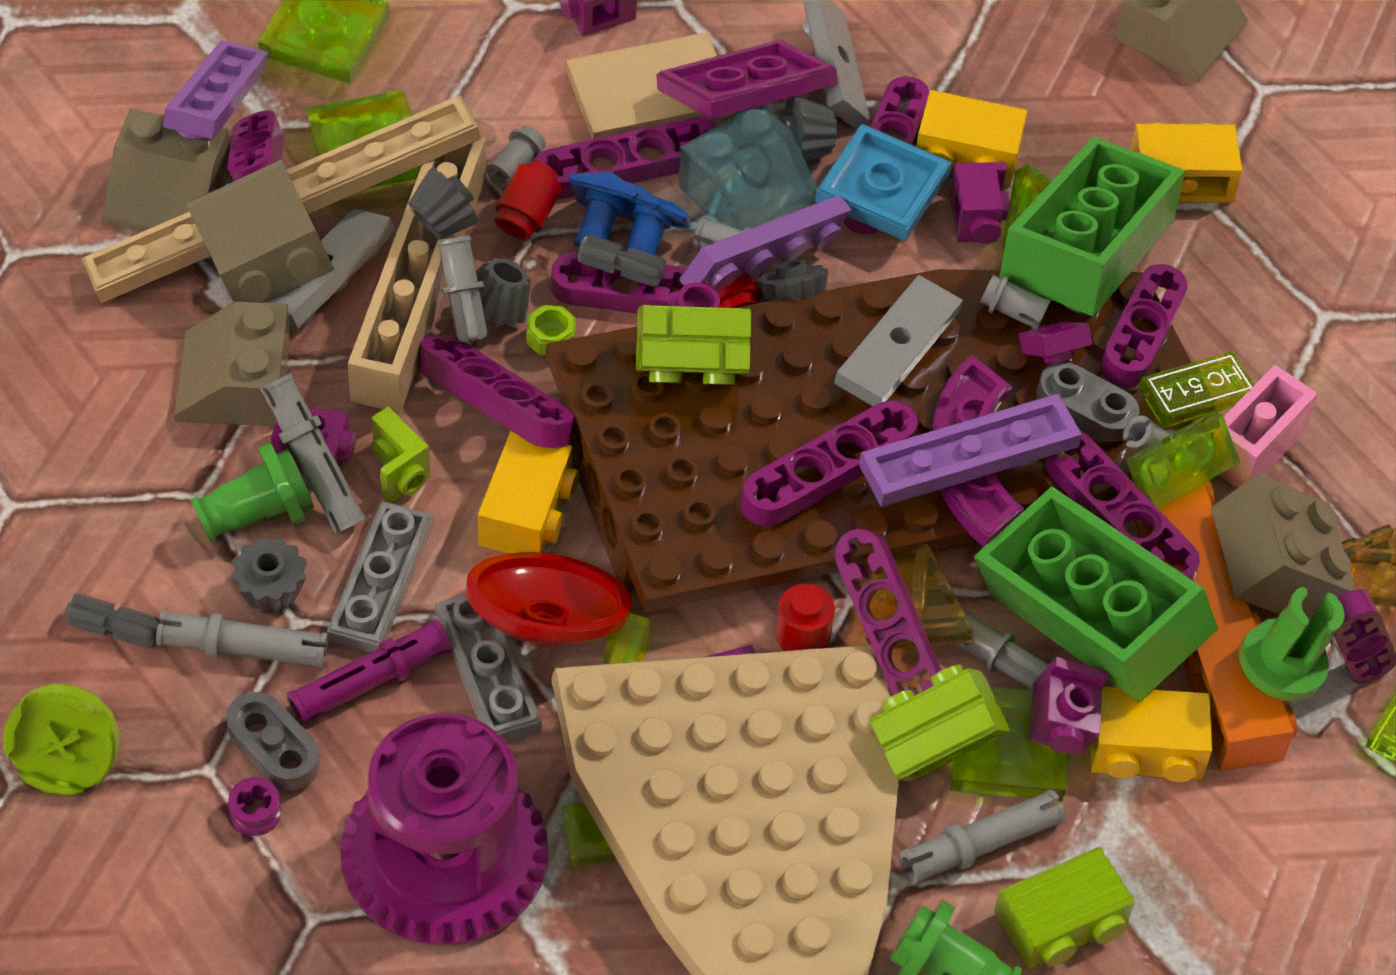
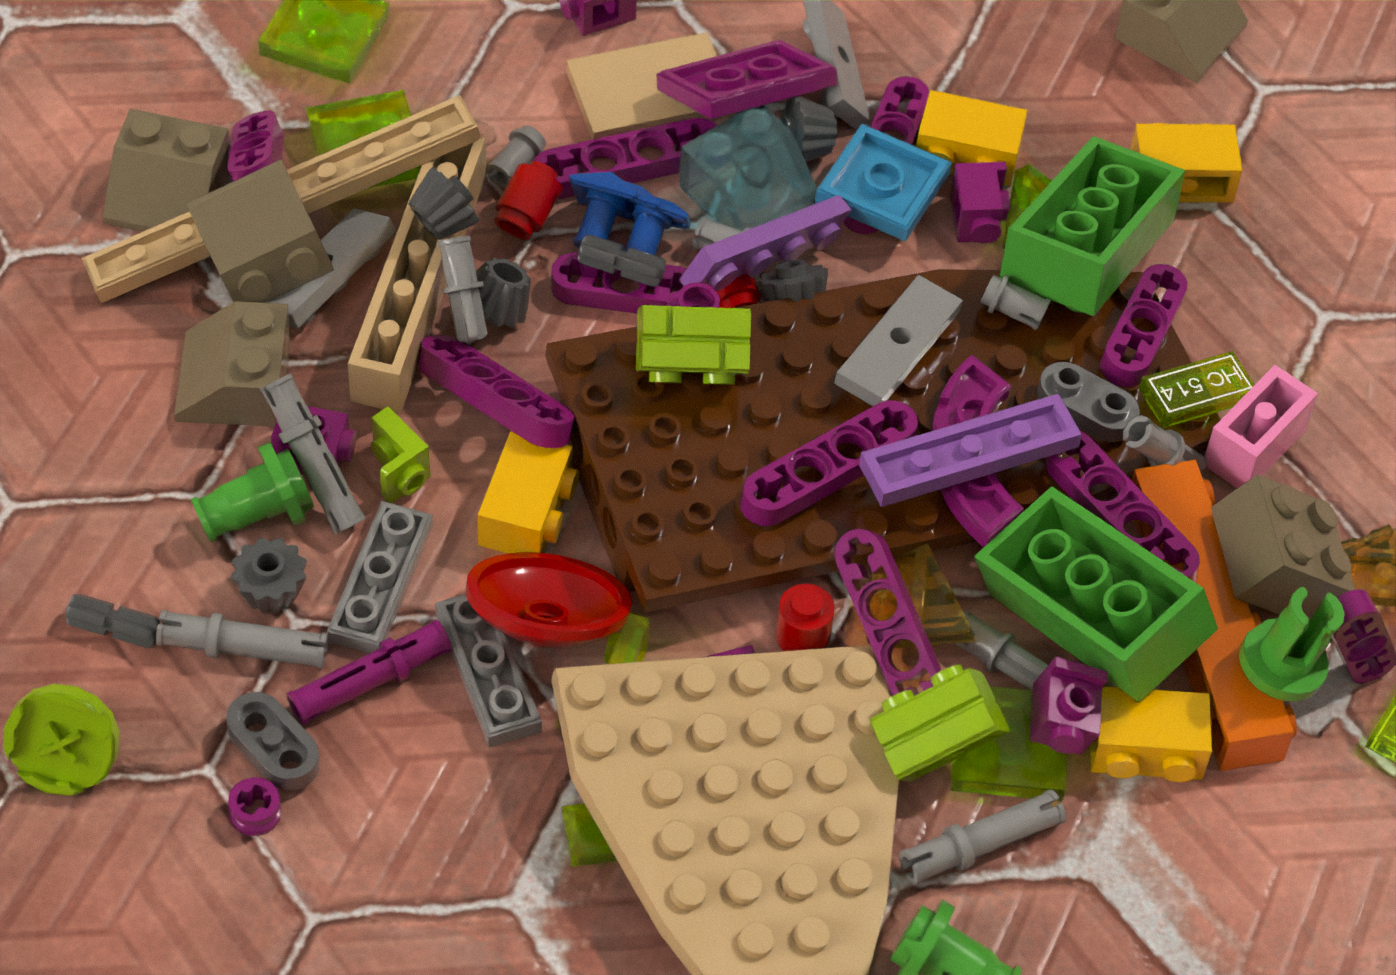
(215, 90): medium lavender plate -> none
(444, 790): magenta piece -> none
(549, 325): lime tile -> none
(1056, 341): magenta plate -> none
(1065, 909): lime brick -> none
(1184, 459): clear neon green plate -> none

